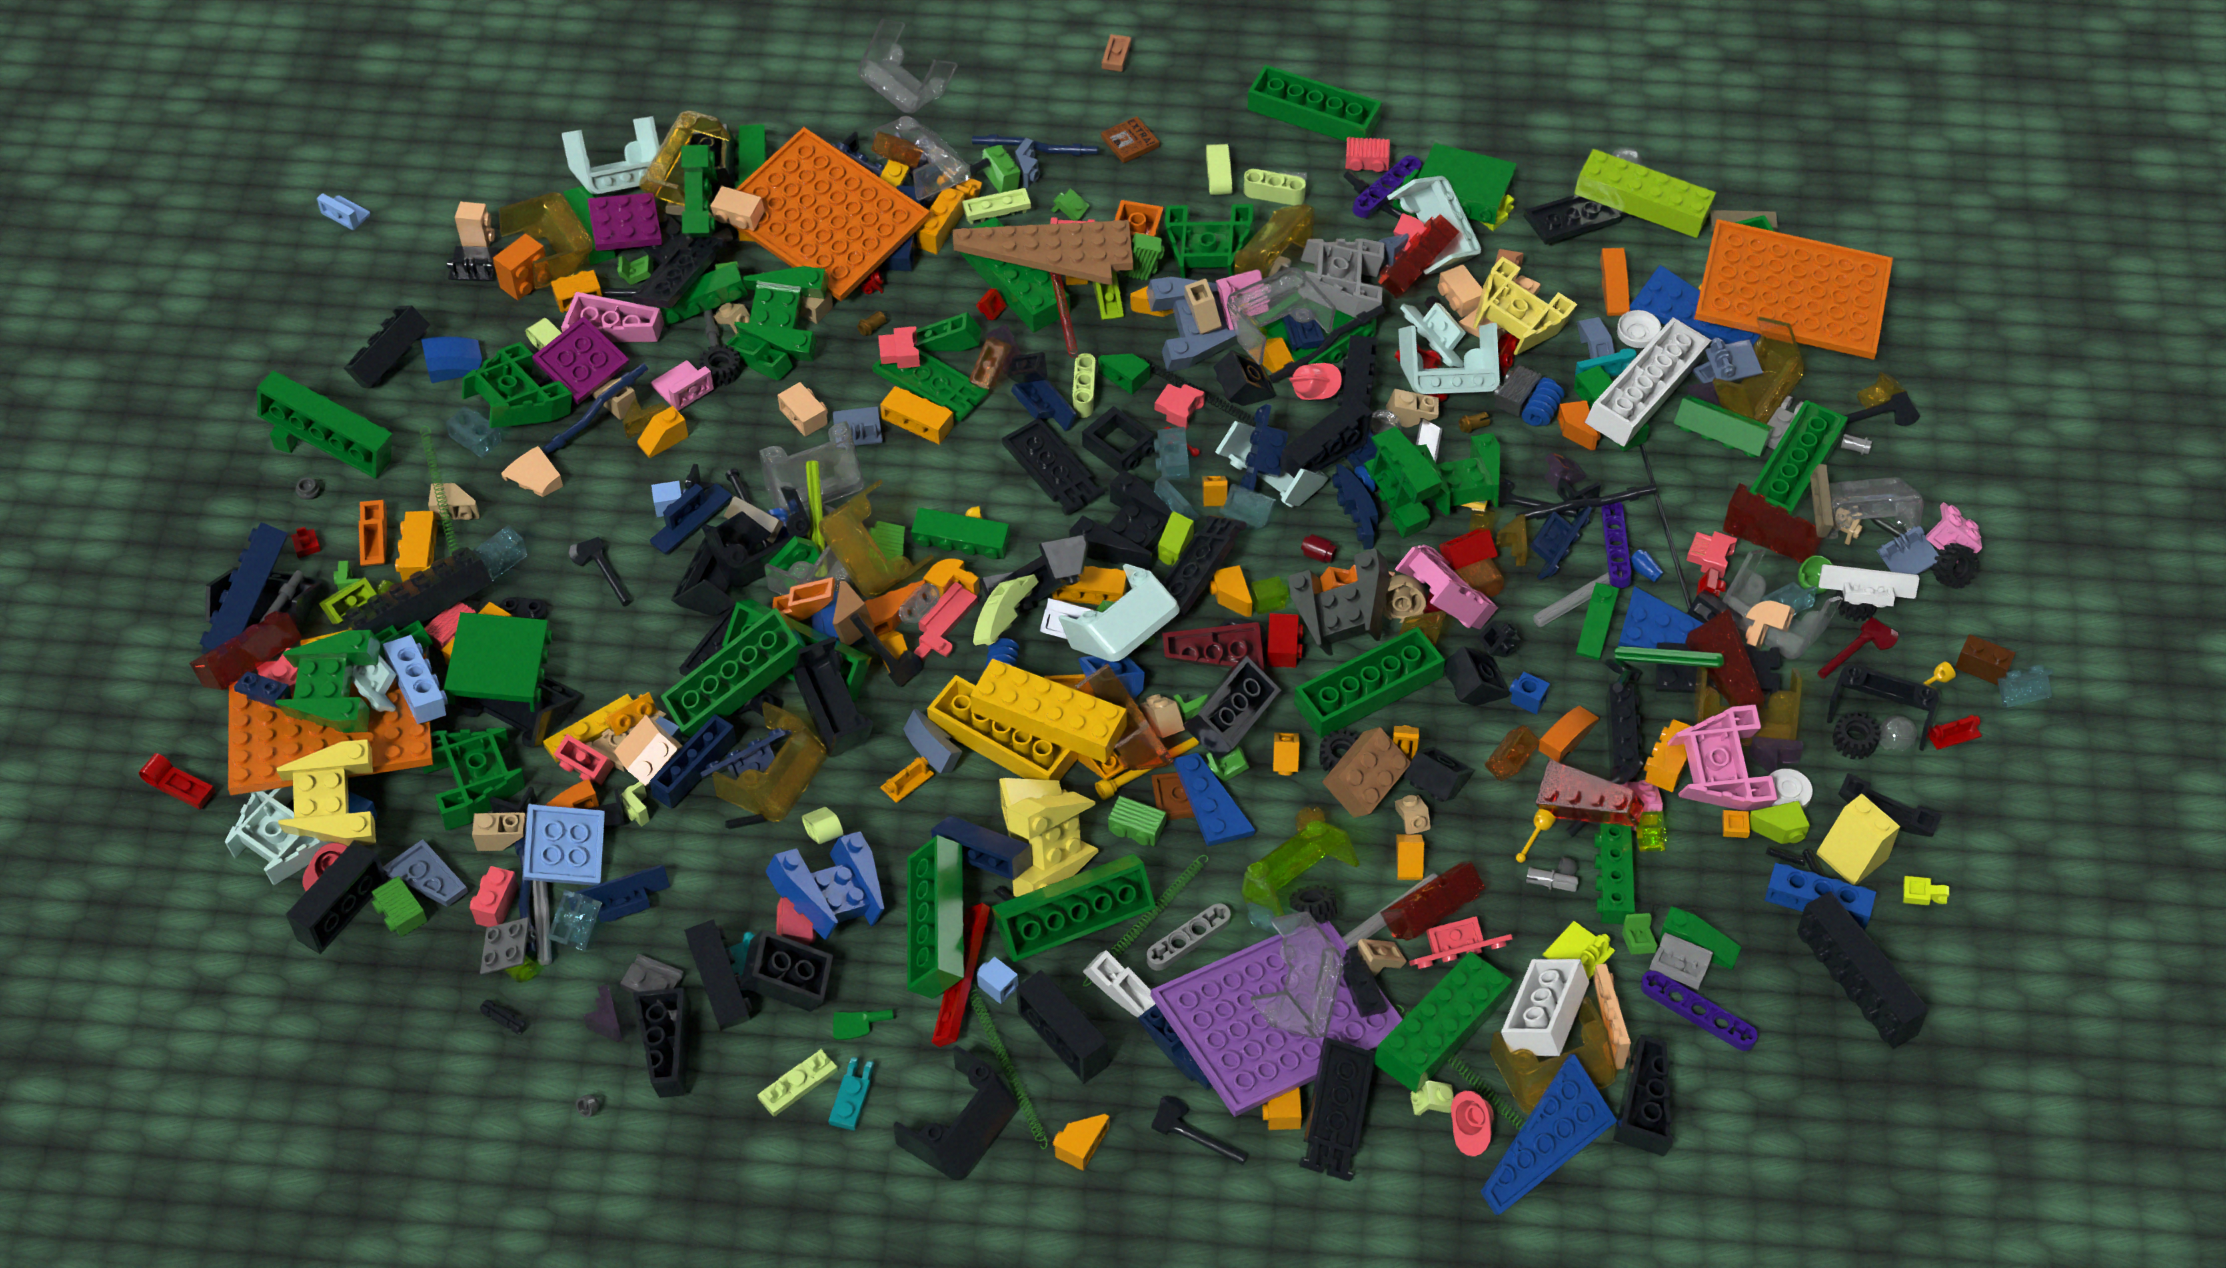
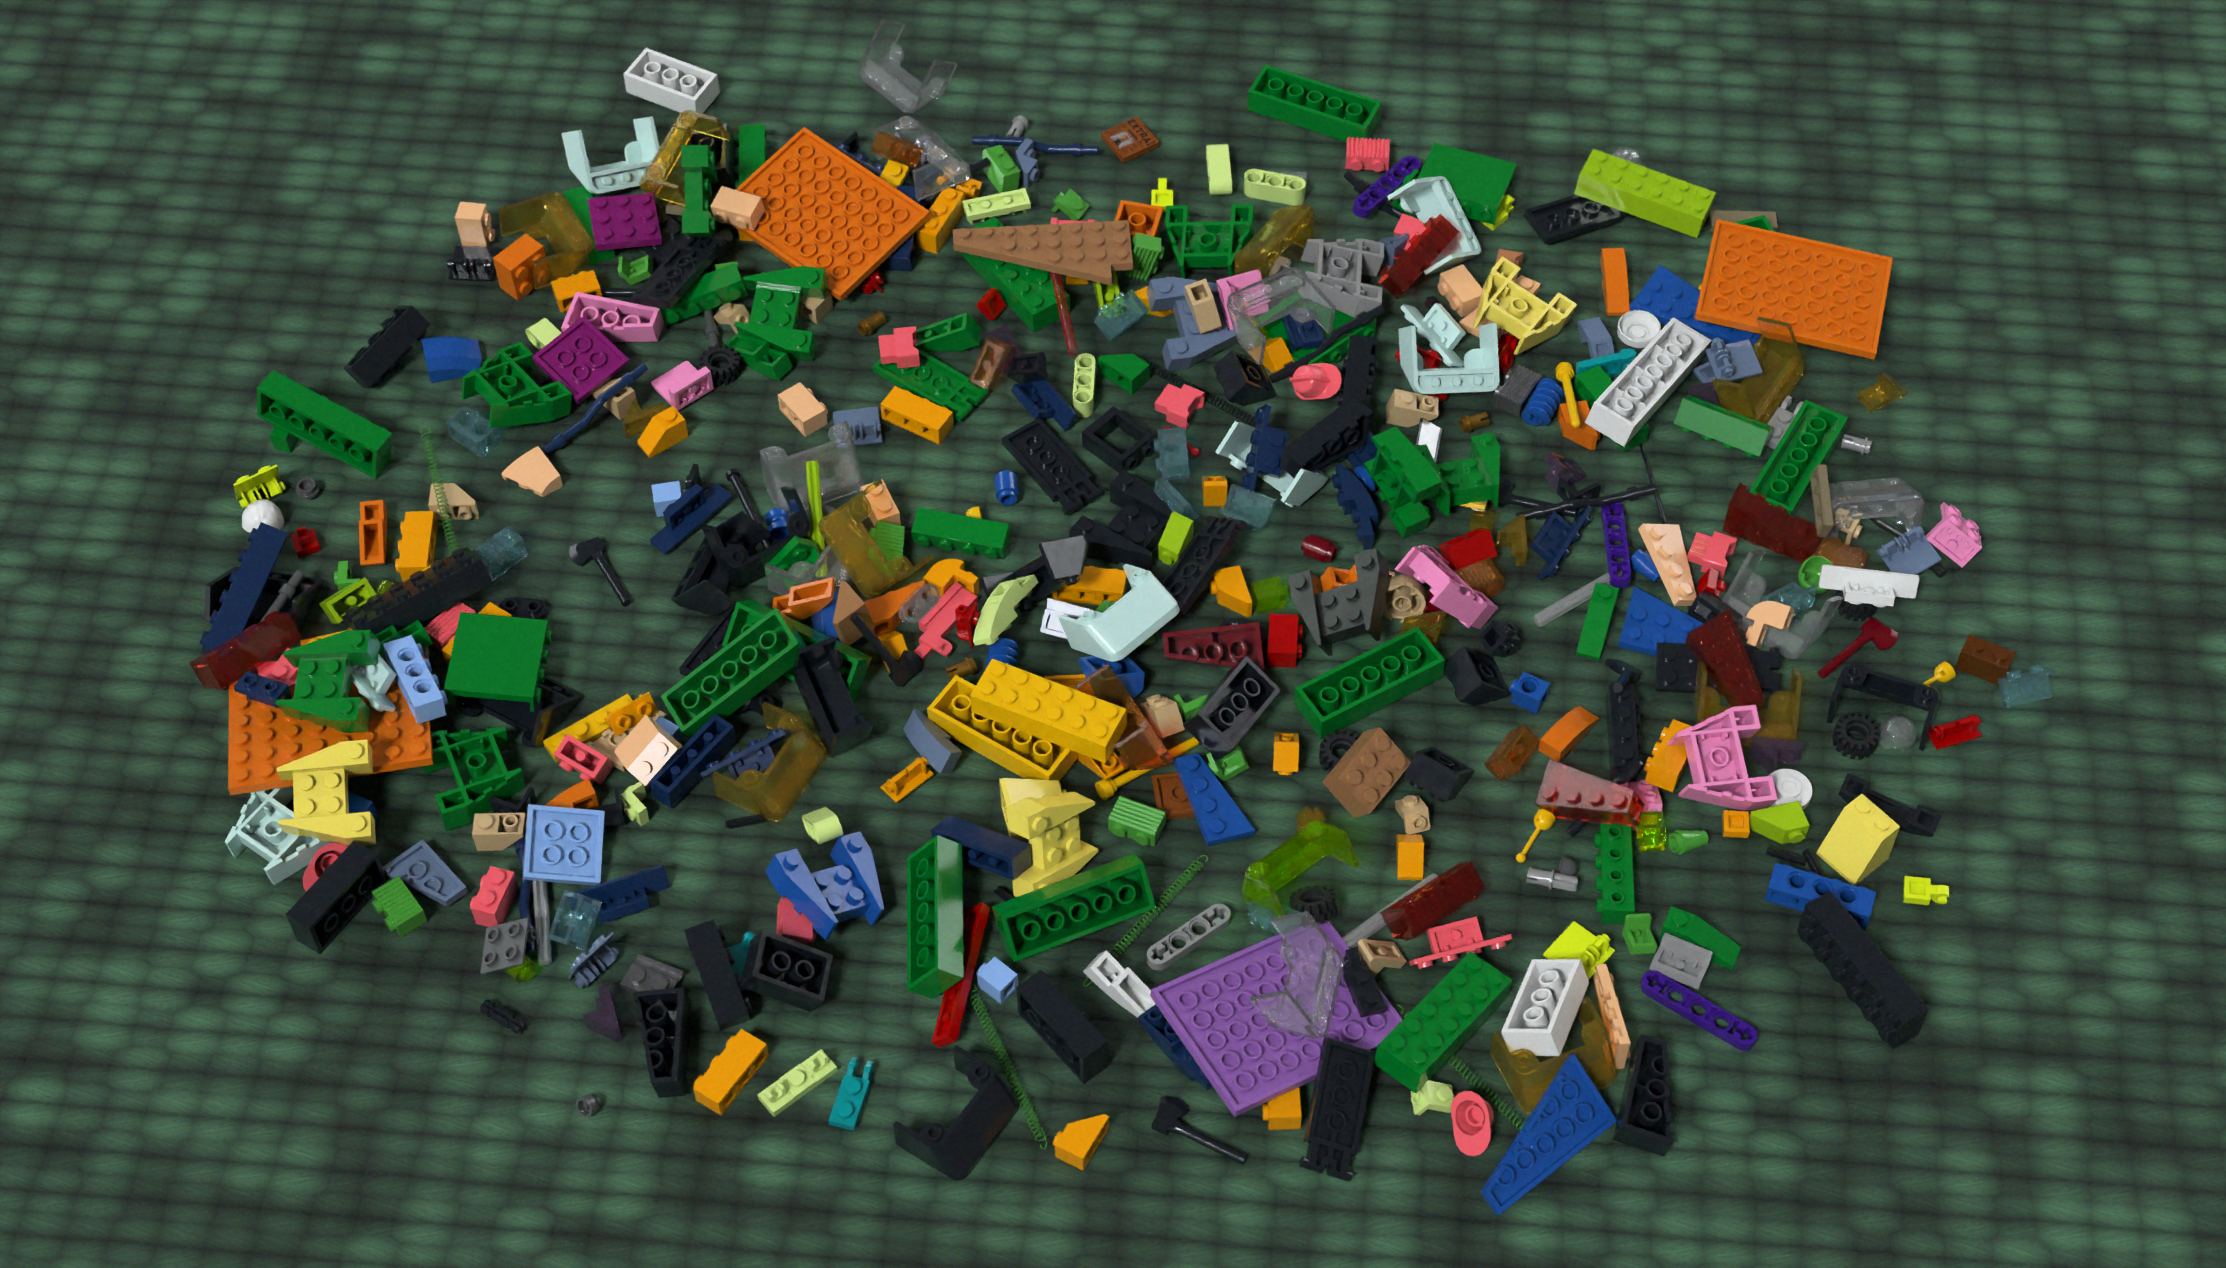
(163, 776): red plate -> none
(262, 511): none -> white hair
(265, 478): none -> neon yellow hinge
(342, 211): light blue panel -> none
(600, 955): none -> sand blue hinge
(671, 82): none -> white brick
(730, 1071): none -> light orange brick
(767, 521): dark tan tile -> none
(856, 1024): green piece -> none
(882, 505): none -> light nougat brick
(962, 669): none -> pearl gold pin
(966, 622): none -> red hinge
(1006, 487): none -> blue brick
(1019, 125): none -> light grey pin
(1116, 52): nougat plate -> none
(1130, 310): none -> clear light blue brick
(1162, 196): none -> neon yellow plate
(1384, 420): clear hair -> none
(1406, 740): light orange slope -> none
(1565, 373): none -> yellow piece
(1665, 656): green axle -> none
(1671, 561): none -> light nougat wing
(1687, 840): none -> bright green cone
(1841, 553): none -> clear orange brick
(1900, 403): black piece -> none
(1946, 563): black tyre -> none

